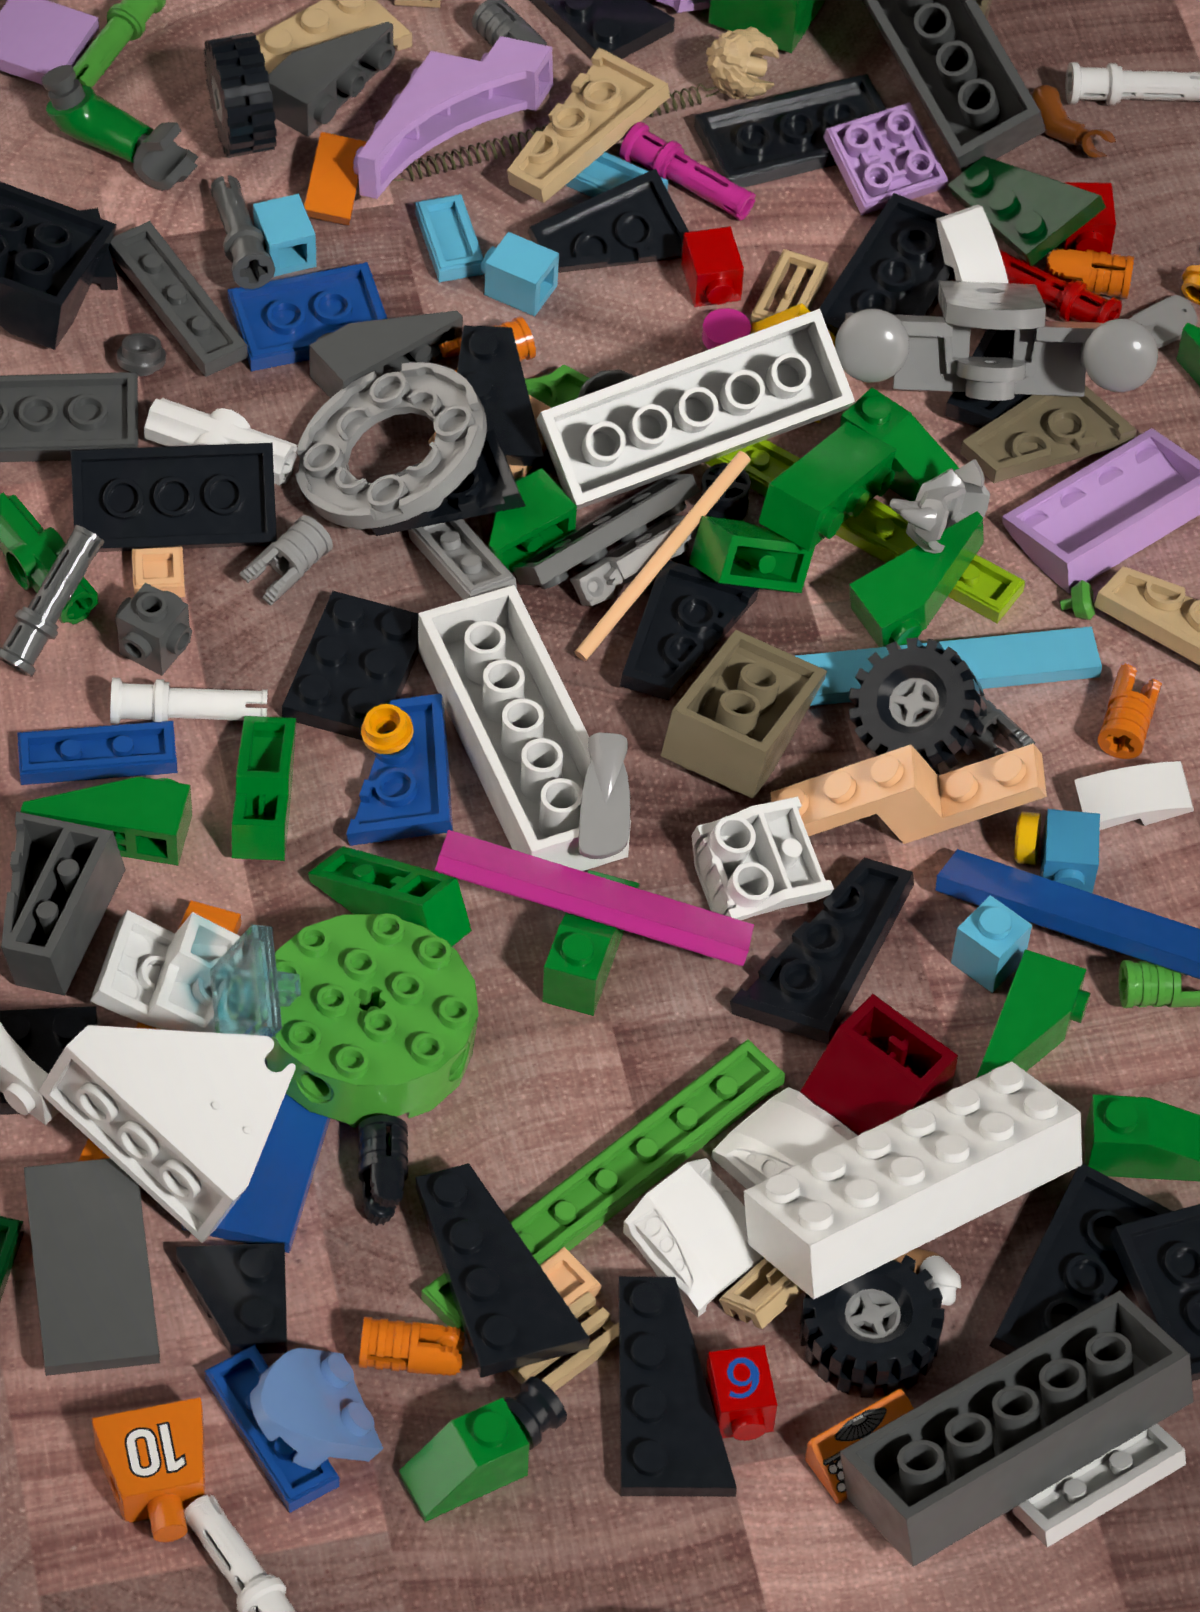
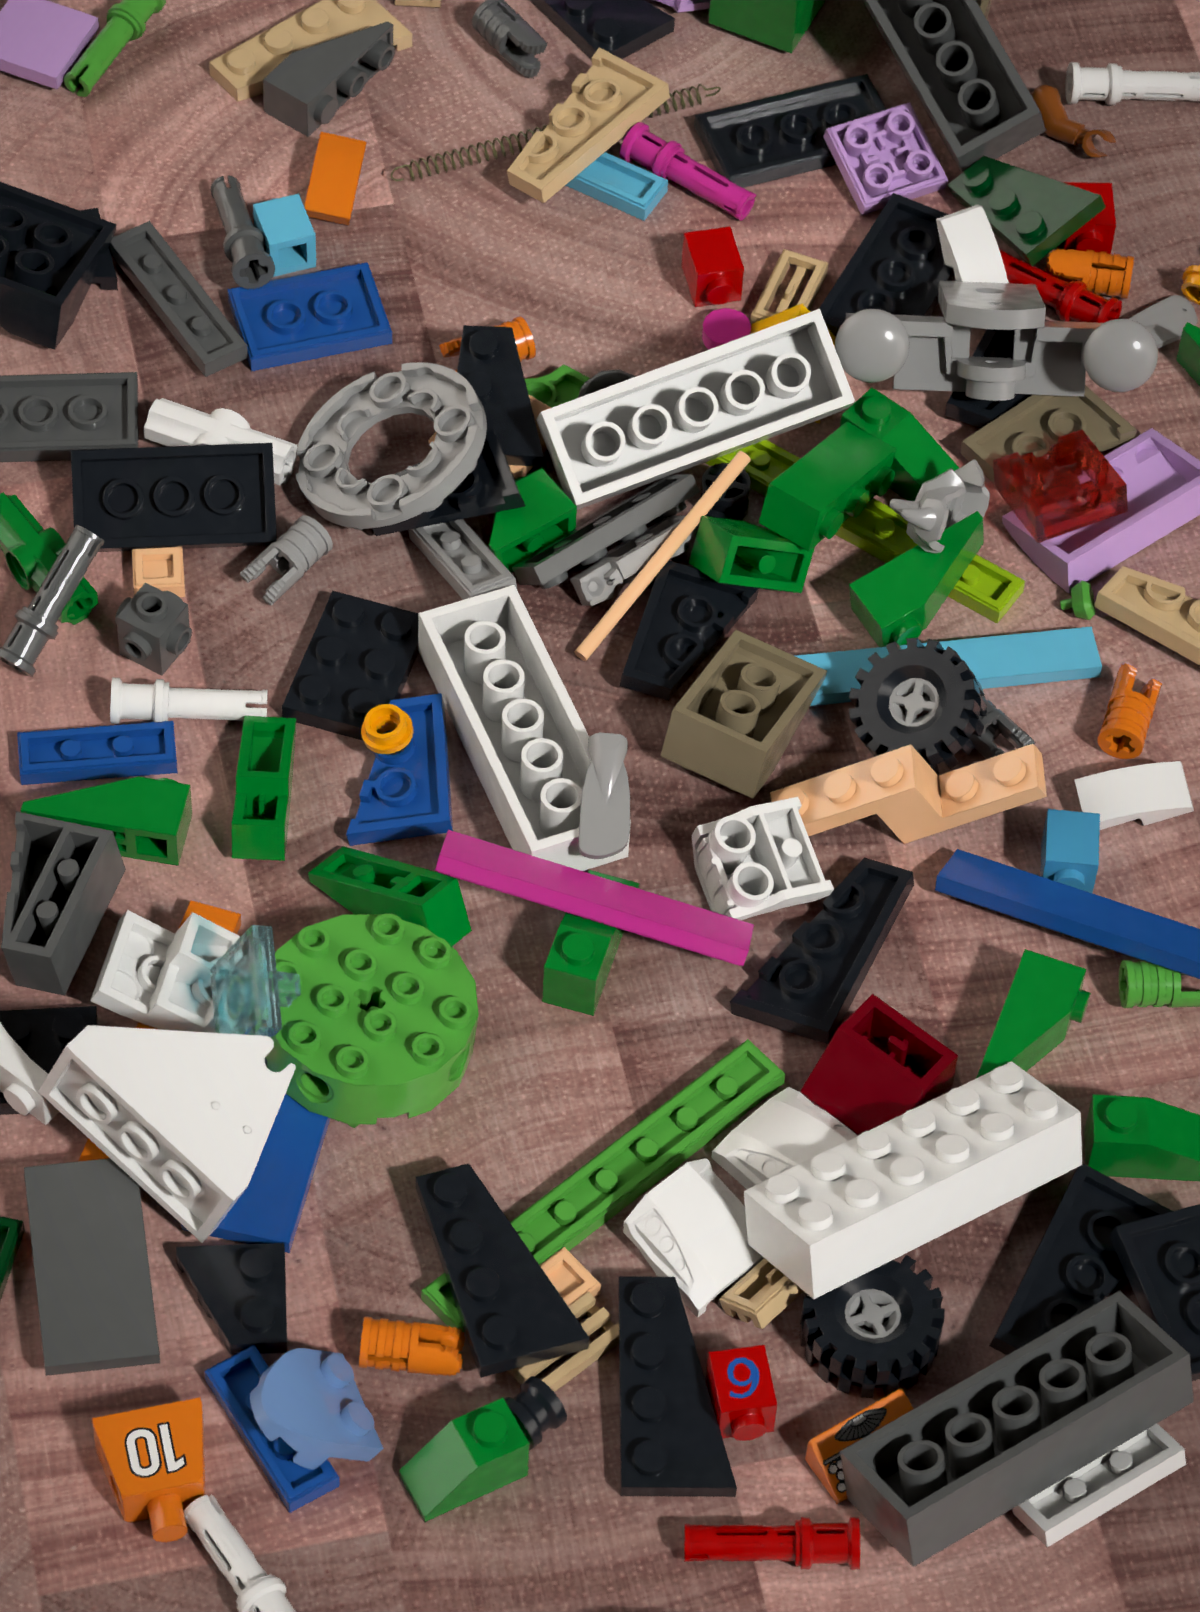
(104, 126): piece -> none
(141, 354): flat silver plate -> none
(240, 94): black wheel -> none
(380, 347): dark grey slope -> none
(382, 1165): black hinge -> none
(448, 98): lavender arch -> none
(449, 237): medium azure tile -> none
(520, 273): medium azure brick -> none
(616, 227): black wing -> none
(737, 62): tan piece -> none
(803, 1542): none -> red pin
(943, 1274): white arm -> none
(991, 943): medium azure brick -> none
(1027, 838): yellow tile -> none
(1048, 492): none -> clear red brick

